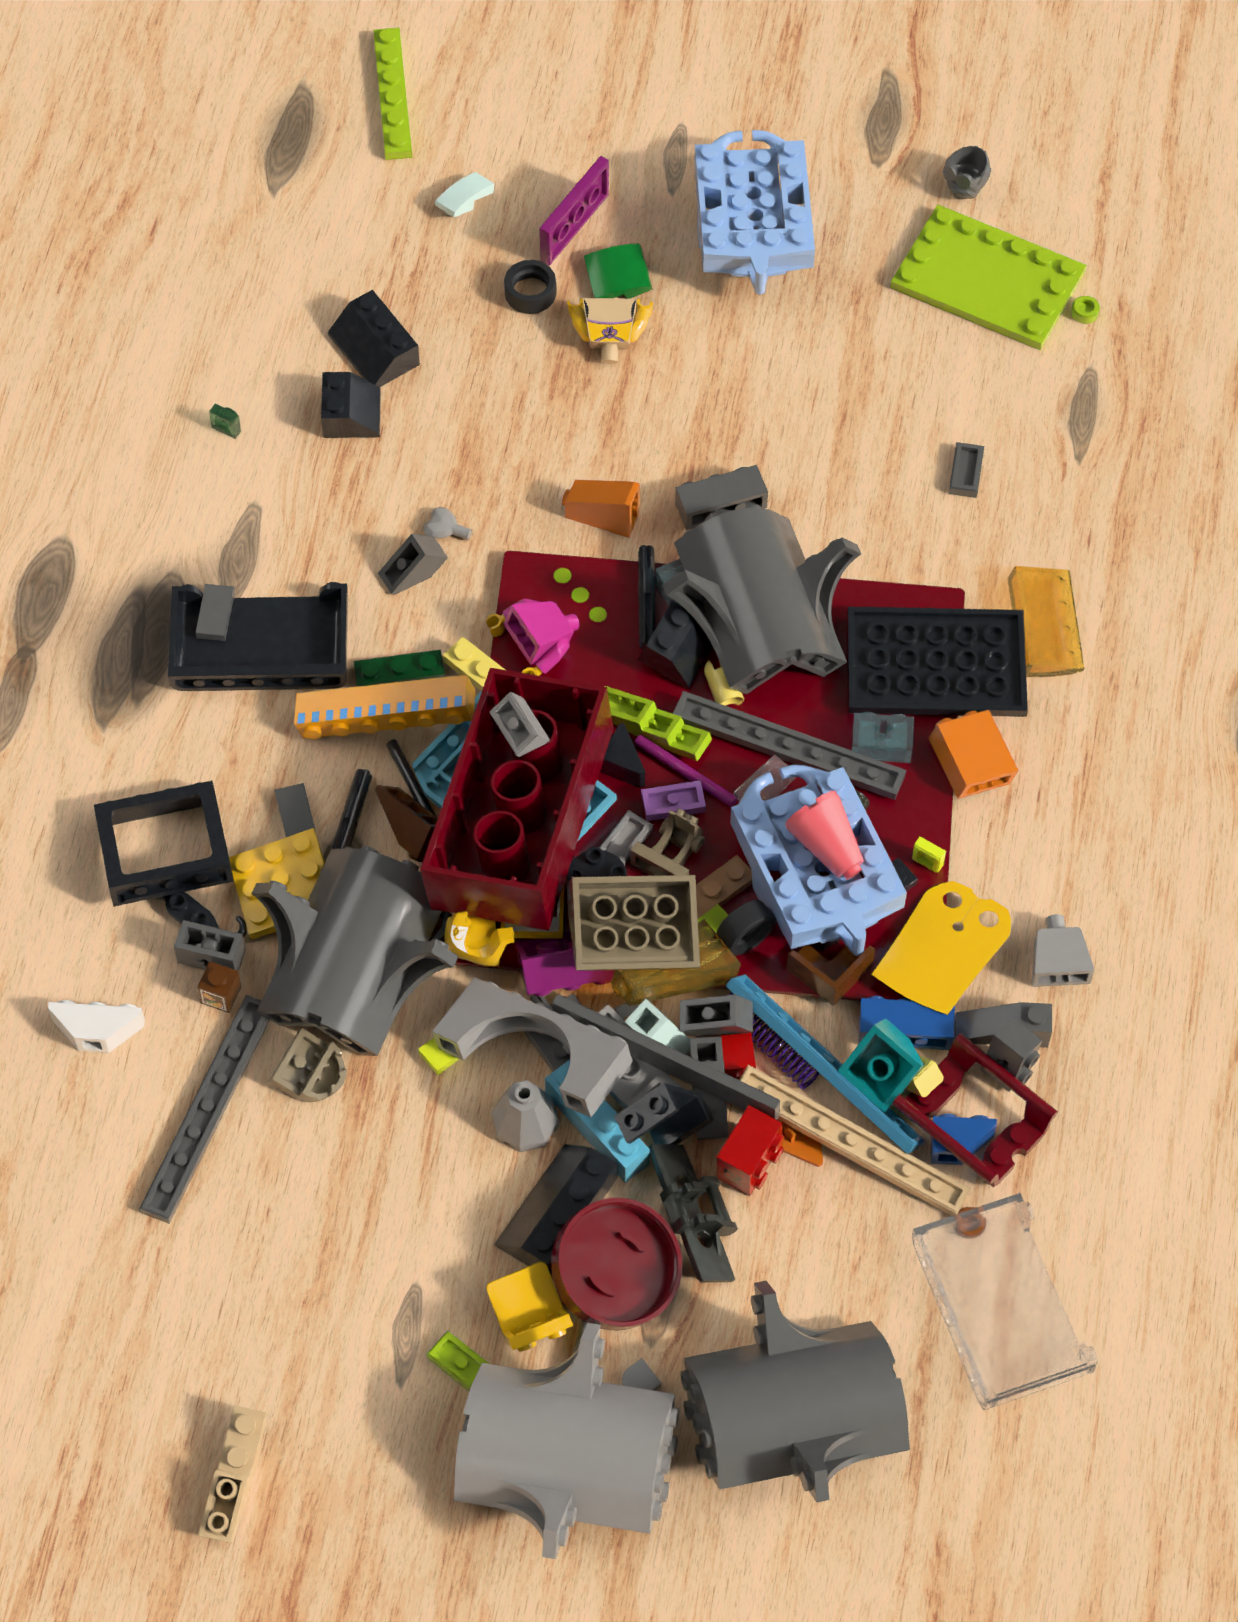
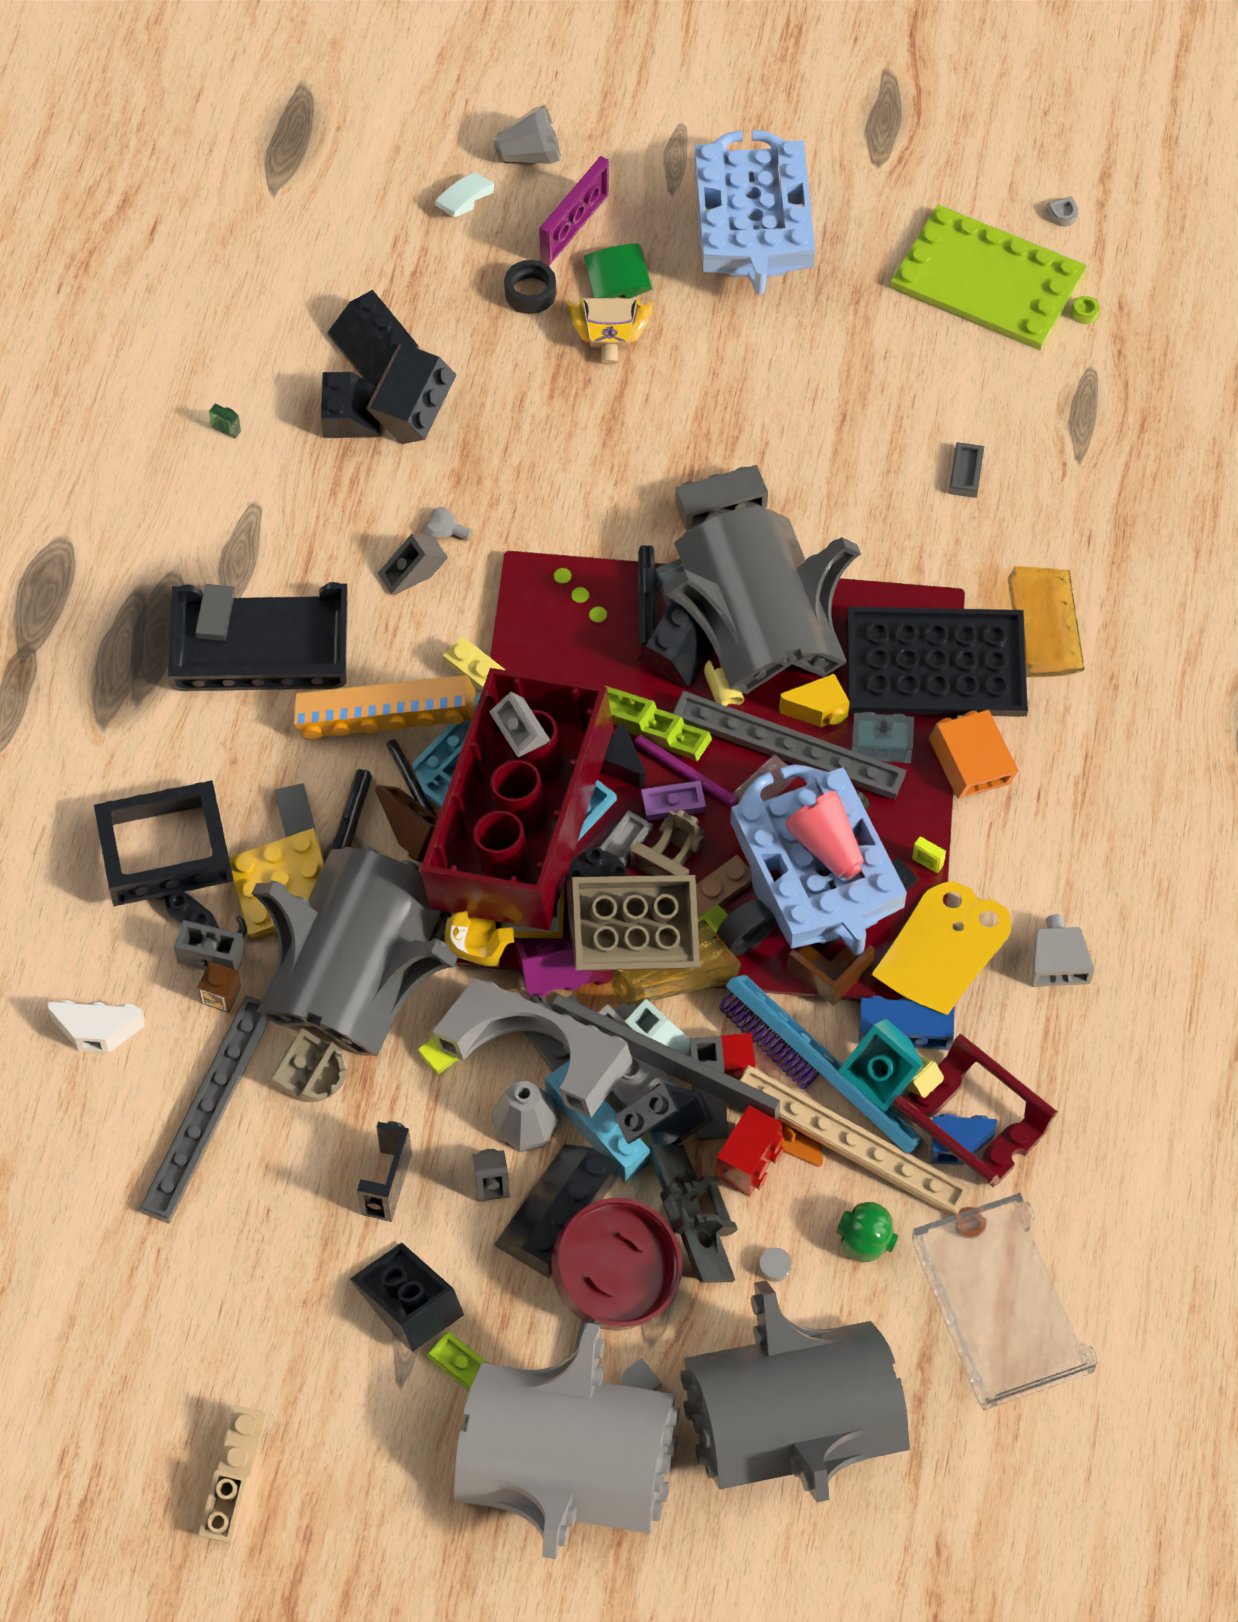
(379, 1199): none -> black panel
(392, 93): lime plate -> none
(399, 668): dark green plate -> none
(408, 1296): none -> black slope
(411, 393): none -> black slope
(491, 1174): none -> dark grey slope
(528, 1307): yellow bracket -> none
(529, 139): none -> light grey cone
(538, 631): dark pink torso -> none
(604, 504): orange slope -> none
(716, 1016): dark grey brick -> none
(775, 1264): none -> light grey tile
(816, 702): none -> yellow slope
(866, 1232): none -> green plant
(967, 171): dark grey hair -> none
(983, 1023): dark grey slope -> none
(1014, 1050): dark grey brick -> none
(1063, 211): none -> light grey tile

